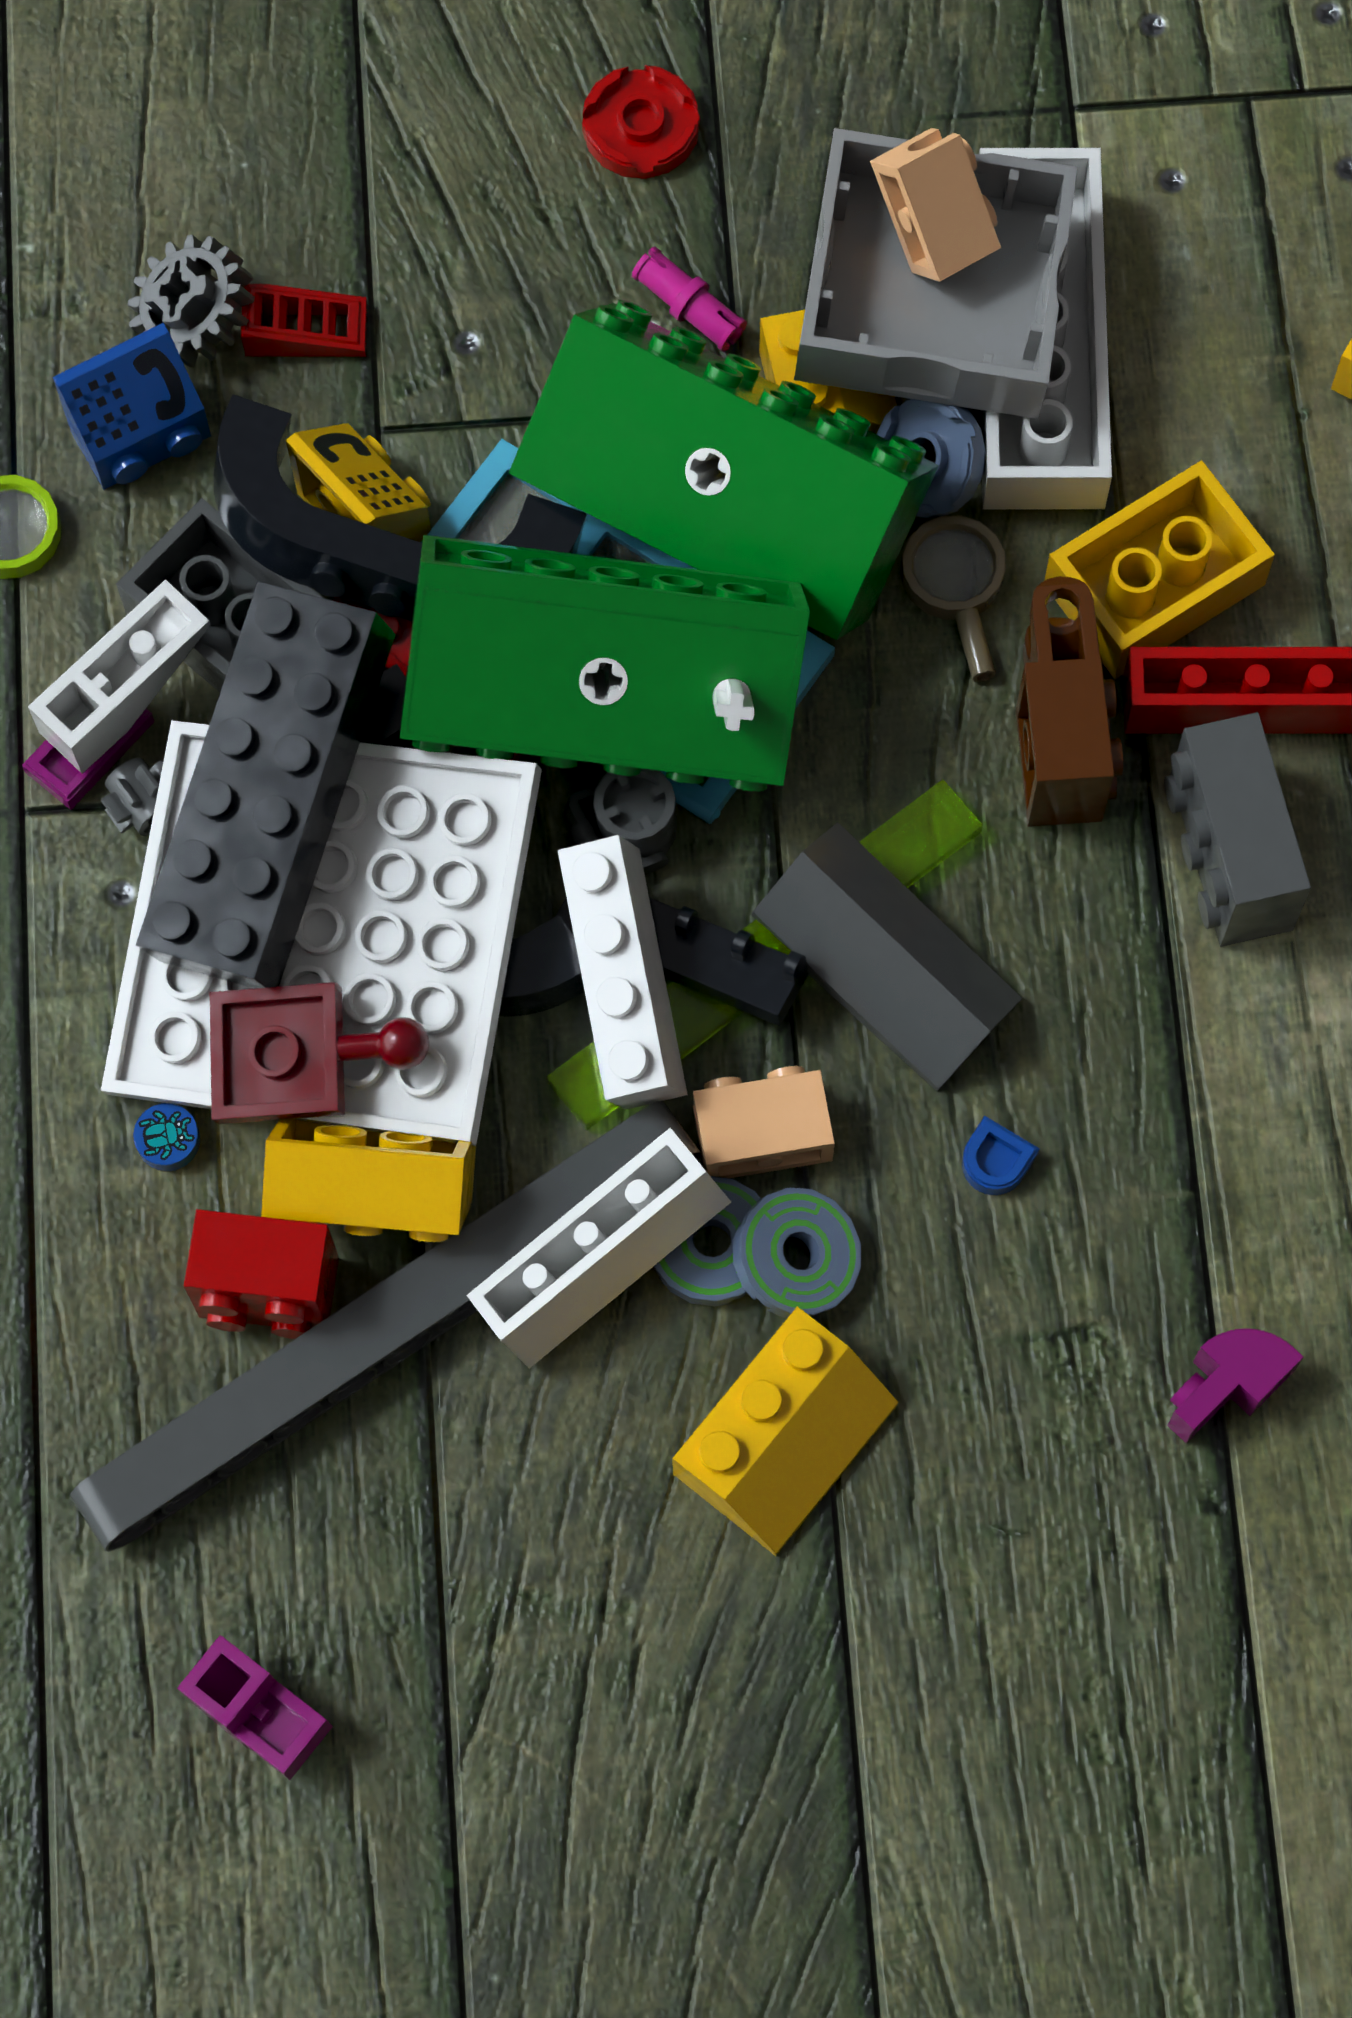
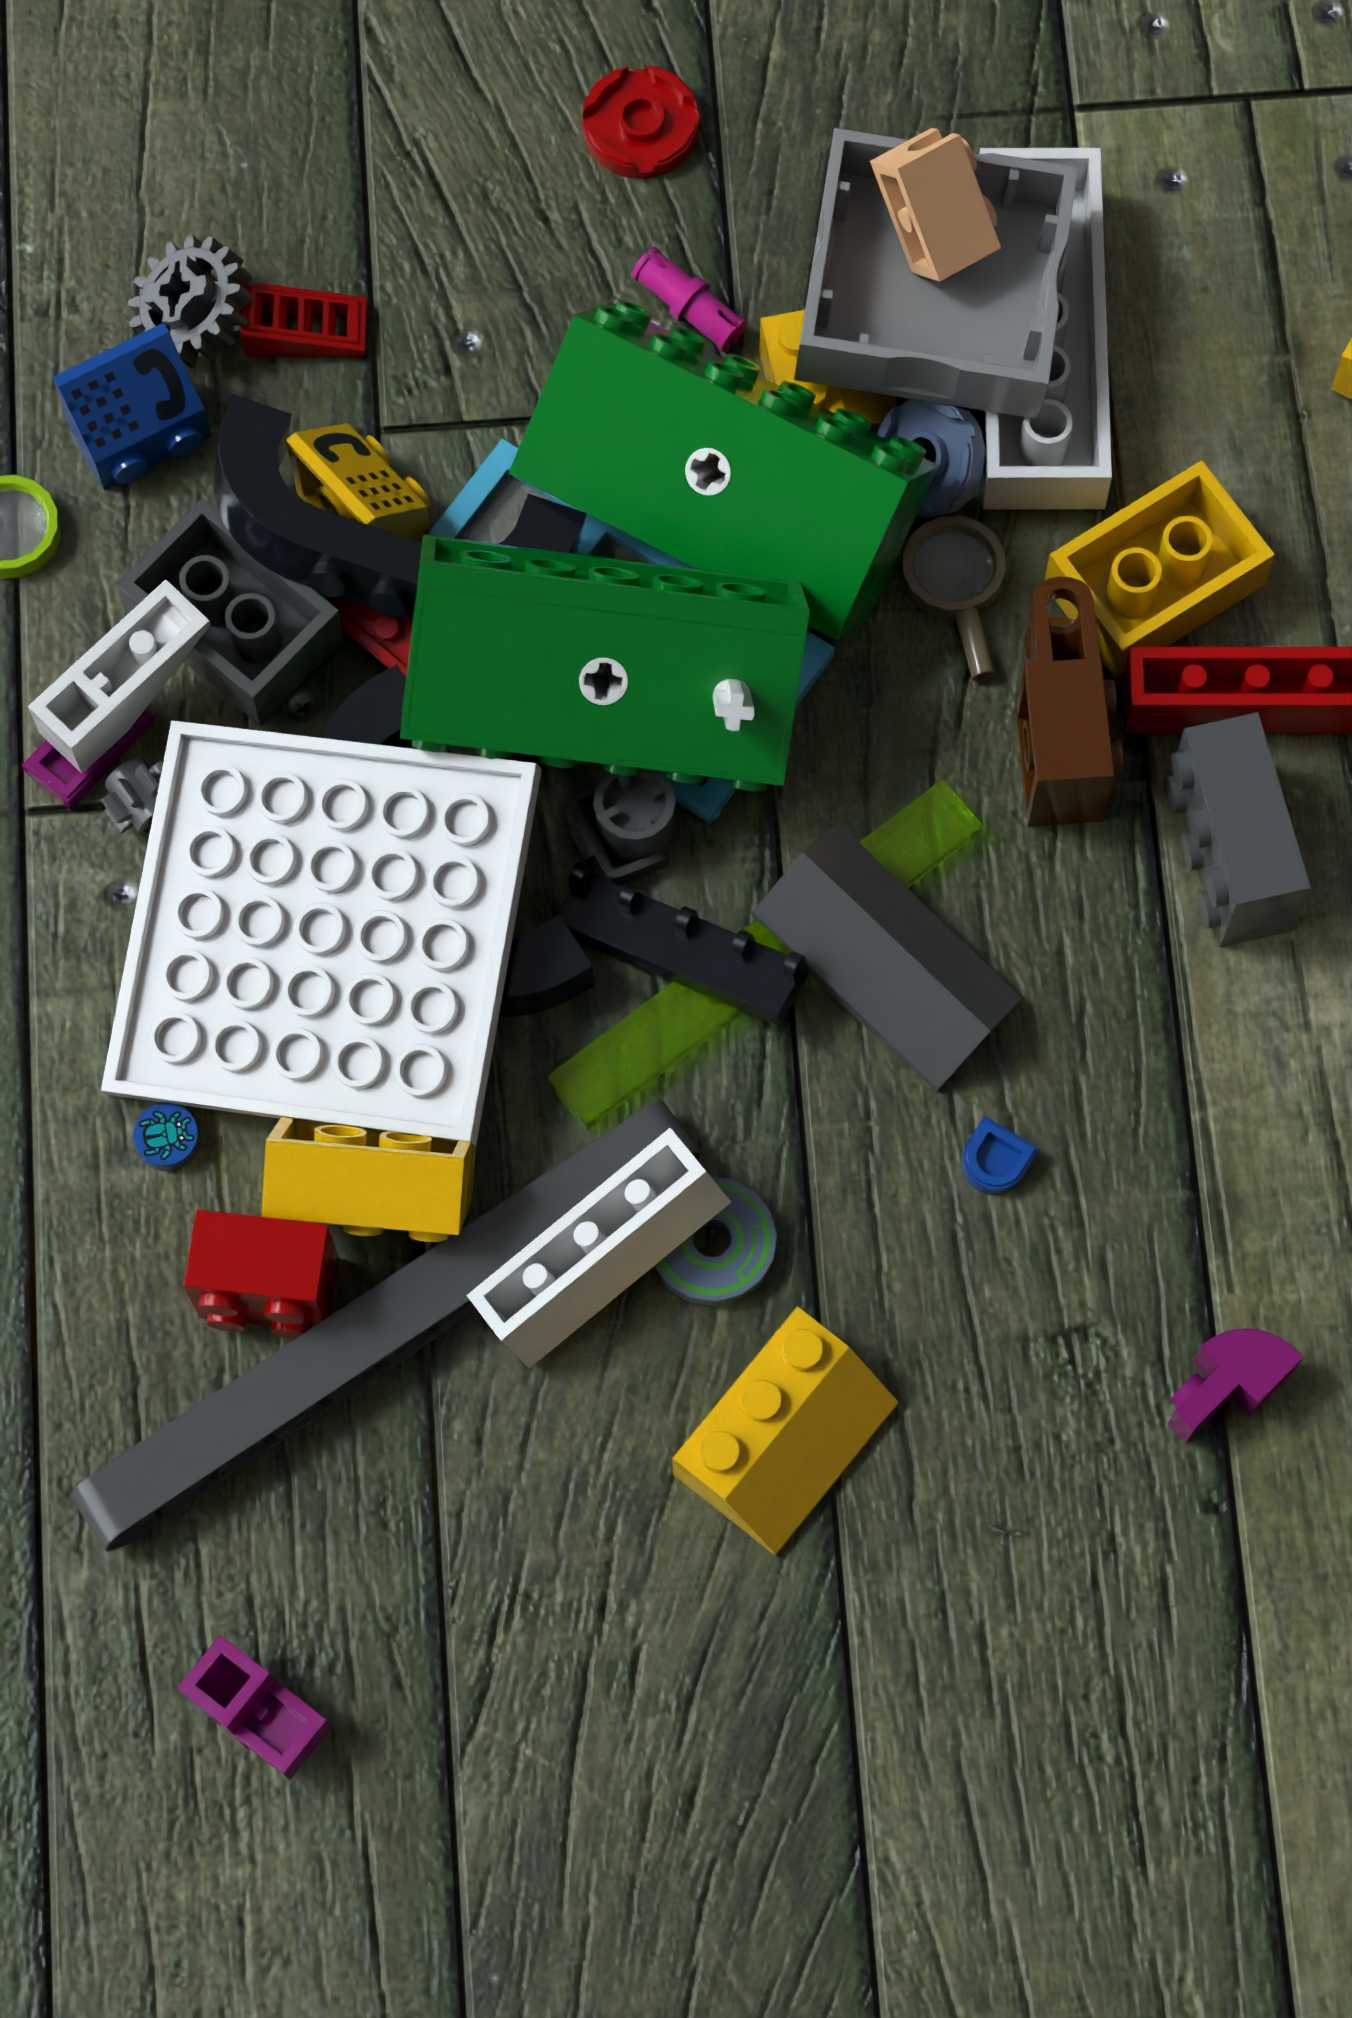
(266, 787): black brick -> none
(285, 1052): dark red plate -> none
(622, 972): white brick -> none
(763, 1123): light nougat brick -> none
(824, 1230): sand blue tile -> none

